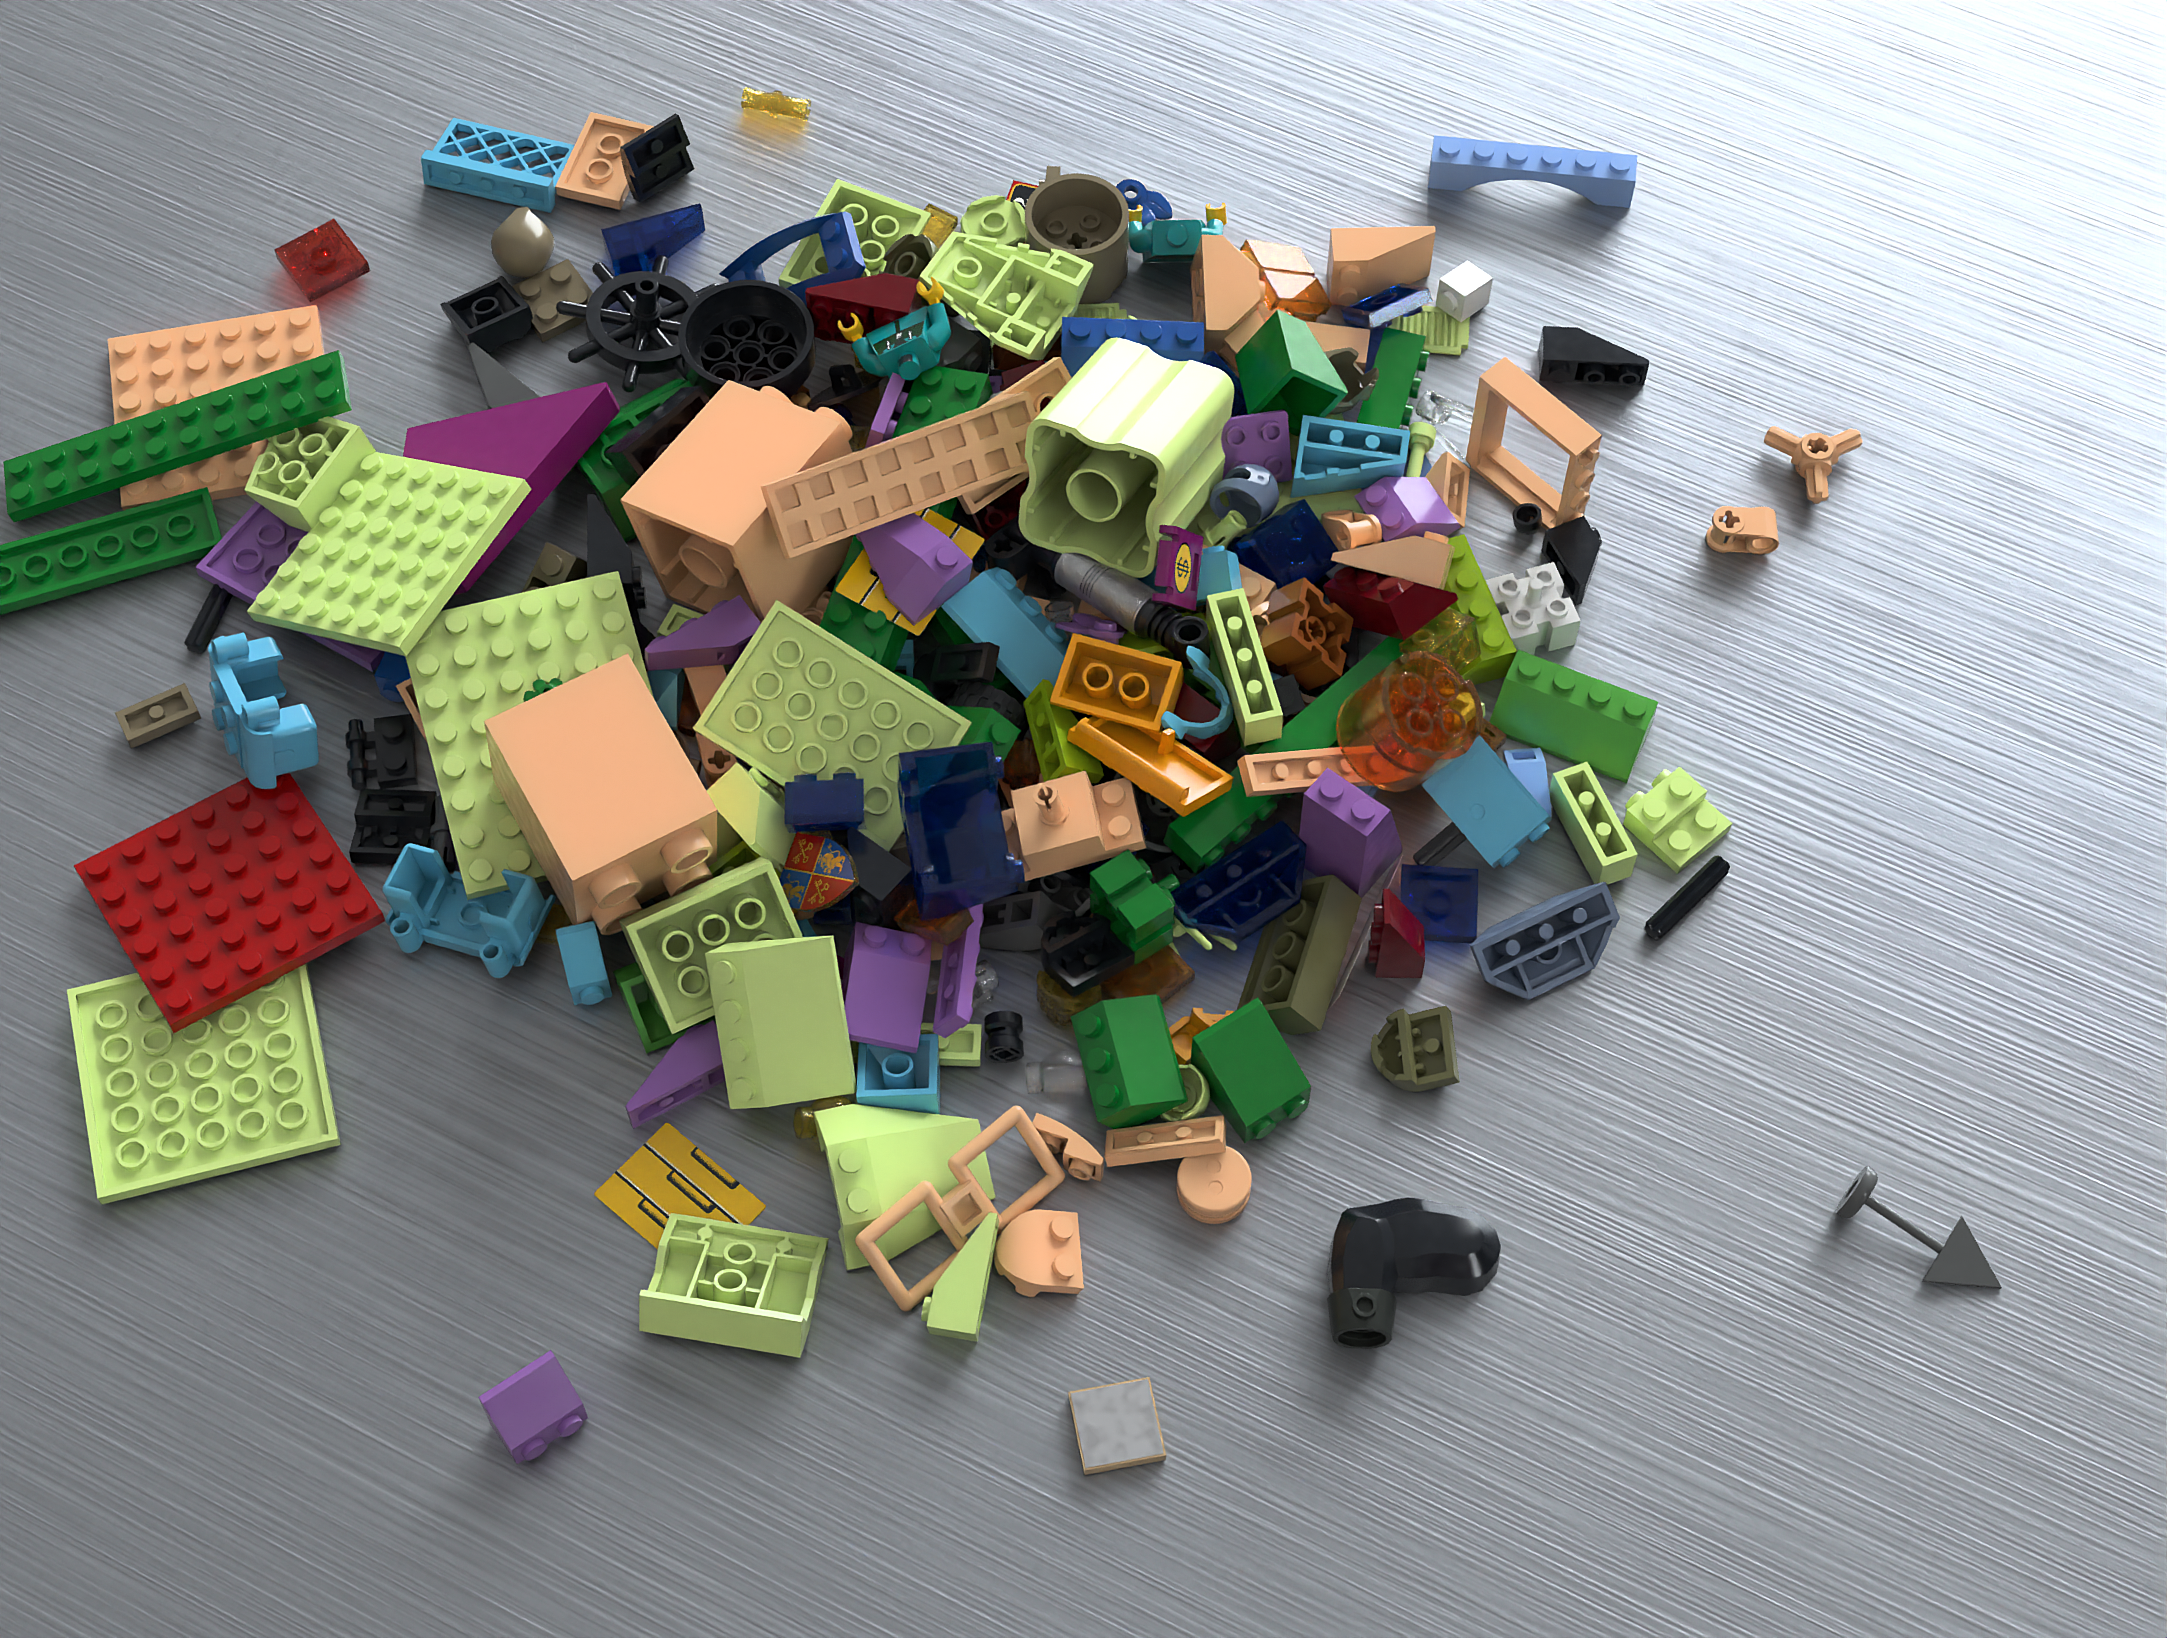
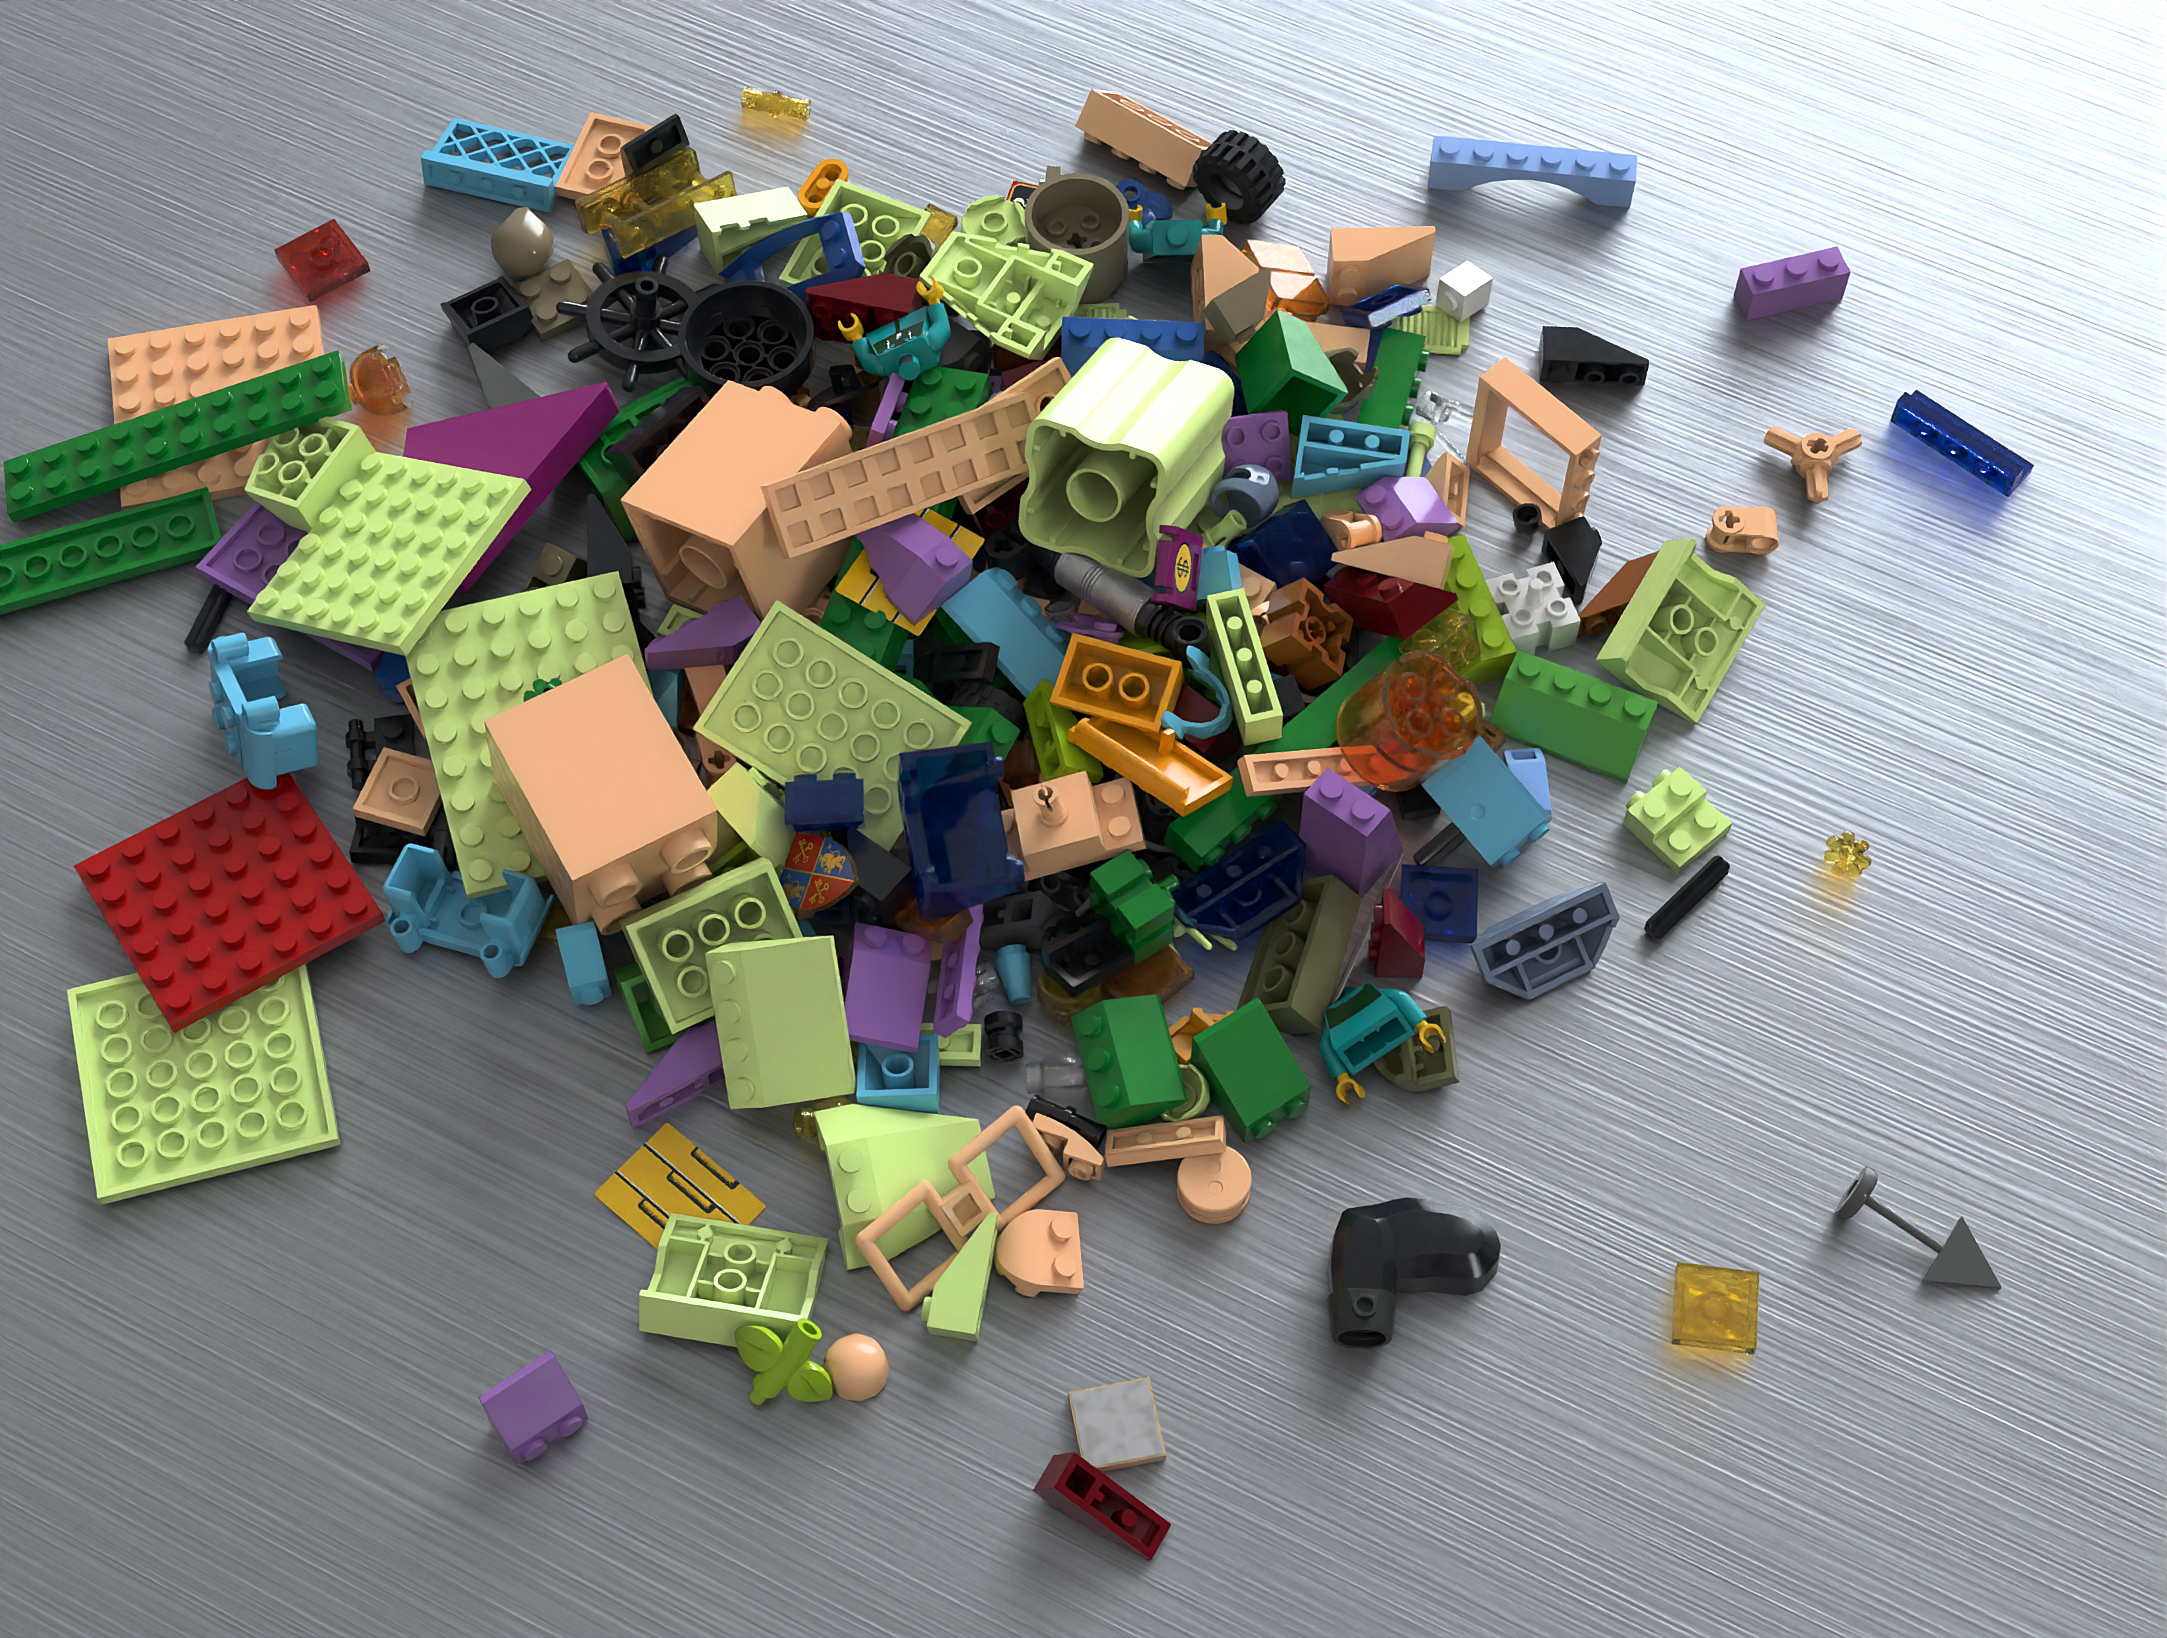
(158, 715): dark tan plate -> none
(378, 382): none -> clear orange cylinder
(400, 793): none -> light nougat plate
(636, 195): none -> clear yellow fence
(739, 222): none -> yellowish green wedge
(784, 1363): none -> lime plant
(818, 185): none -> light orange plate
(856, 1367): none -> light nougat hair
(1014, 969): none -> medium azure cone
(1089, 1129): none -> black pin
(1101, 1504): none -> dark red slope
(1143, 135): none -> light nougat slope
(1240, 174): none -> black tyre
(1240, 308): none -> dark tan slope
(1367, 1026): none -> teal torso
(1417, 803): none -> black tile
(1592, 824): yellowish green brick -> none
(1614, 597): none -> dark orange slope
(1680, 631): none -> yellowish green piece
(1715, 1308): none -> clear yellow plate
(1791, 283): none -> medium lavender brick
(1847, 854): none -> clear yellow plant
(1960, 442): none -> clear blue fence

